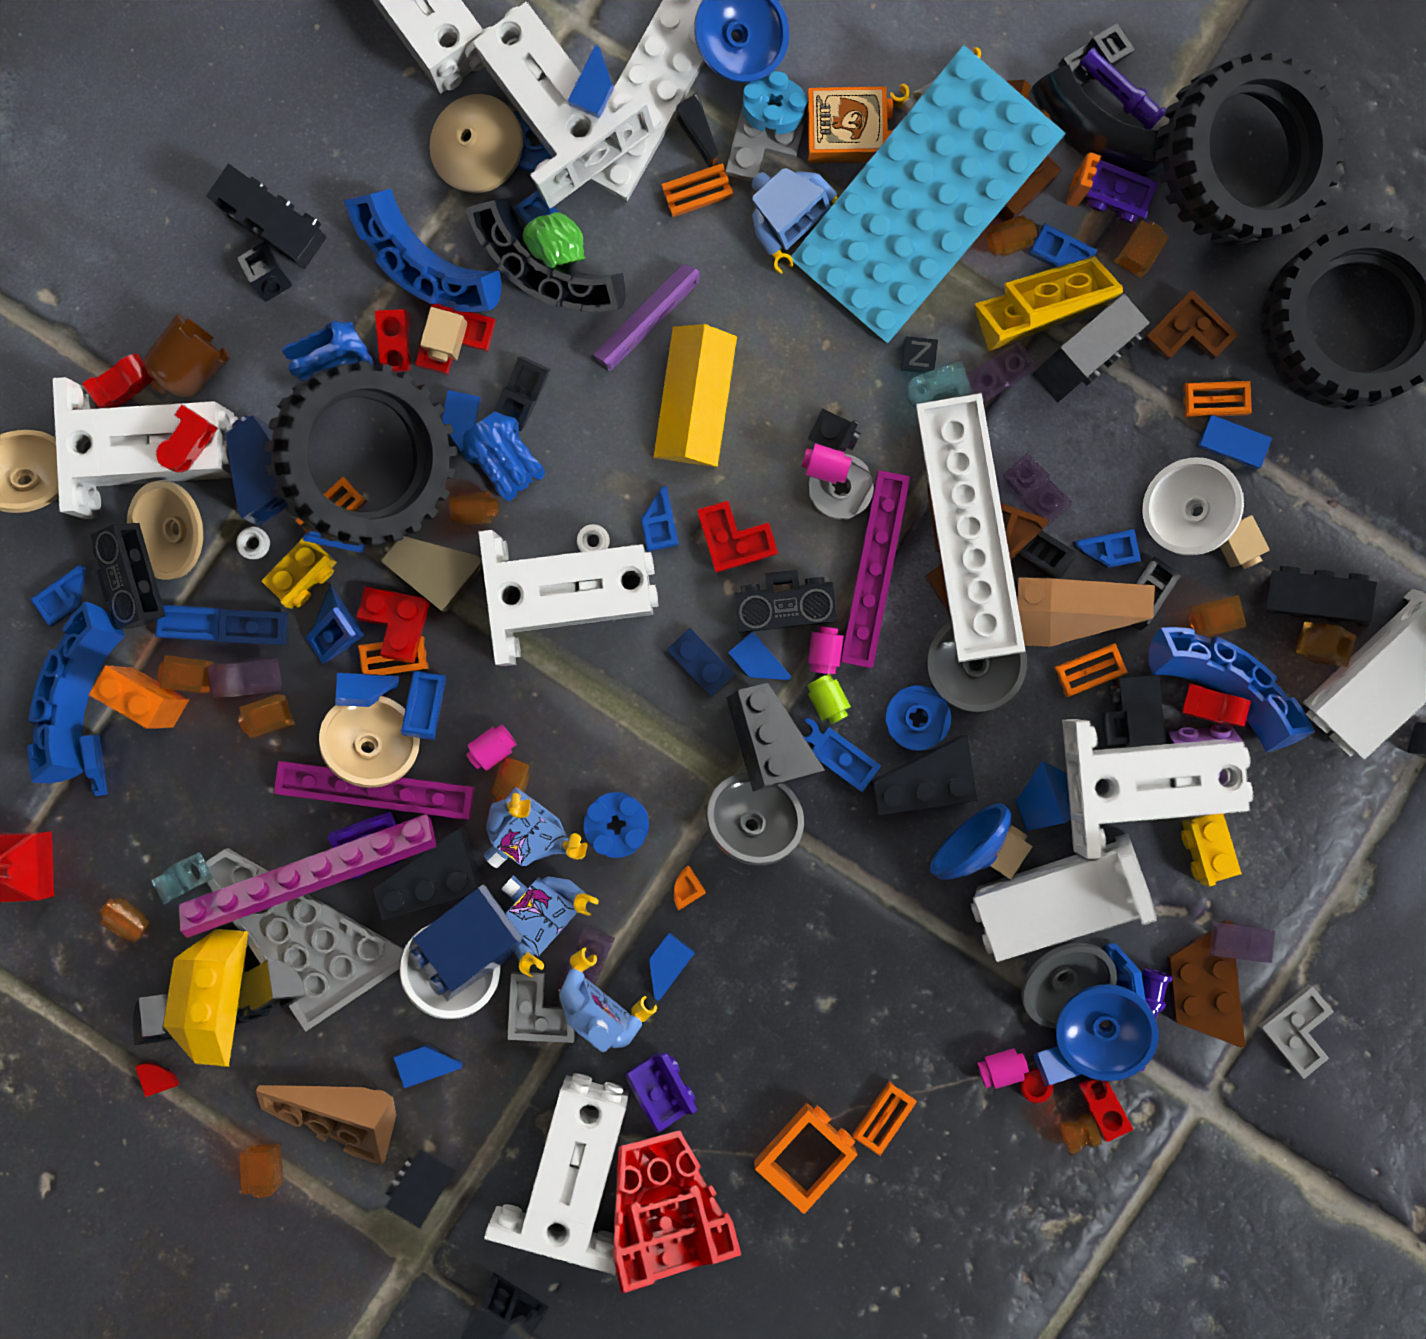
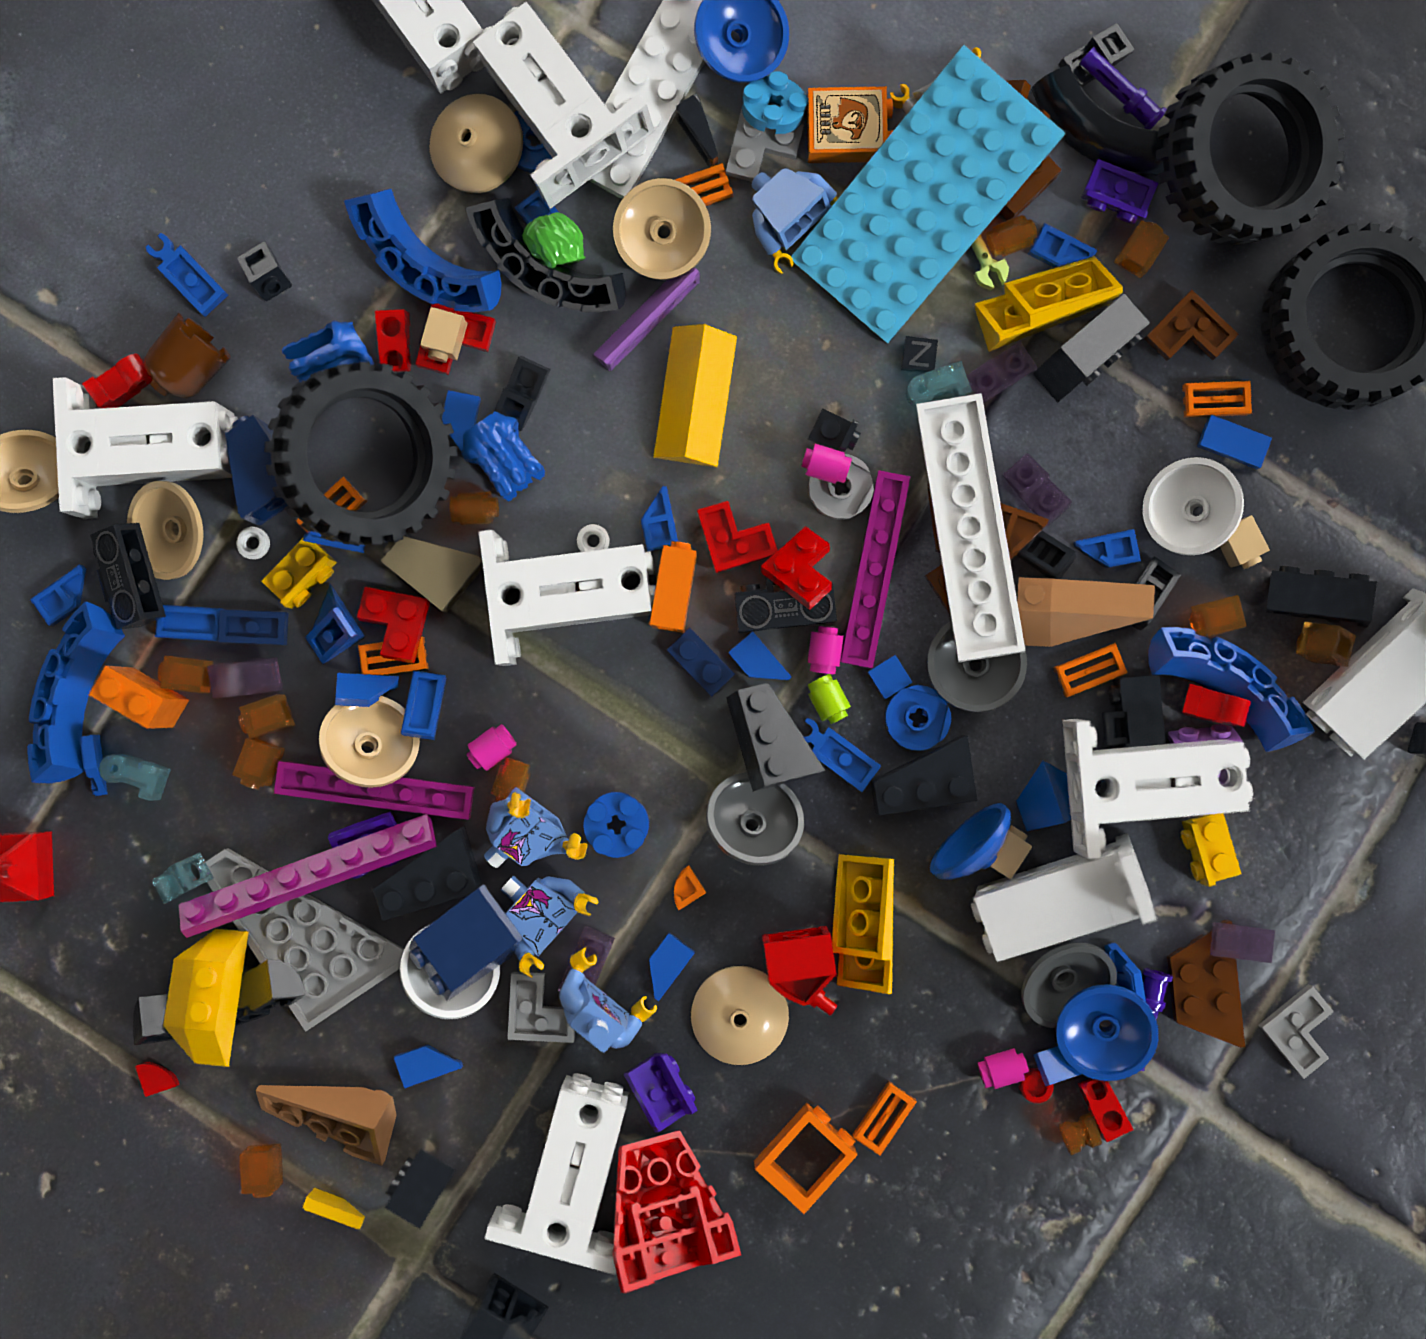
(124, 919): clear orange brick -> none
(136, 772): none -> clear light blue leg
(186, 442): red leg -> none
(188, 276): none -> blue plate
(258, 763): none -> clear orange brick
(267, 216): black wedge -> none
(333, 1208): none -> yellow tile
(593, 86): blue tile -> none
(646, 211): none -> tan dish
(673, 587): none -> orange brick
(732, 993): none -> tan dish
(793, 569): none -> red plate
(801, 965): none -> red piece
(864, 922): none -> yellow slope
(889, 677): none -> blue tile
(988, 263): none -> yellowish green bar
(1082, 179): orange tile -> none

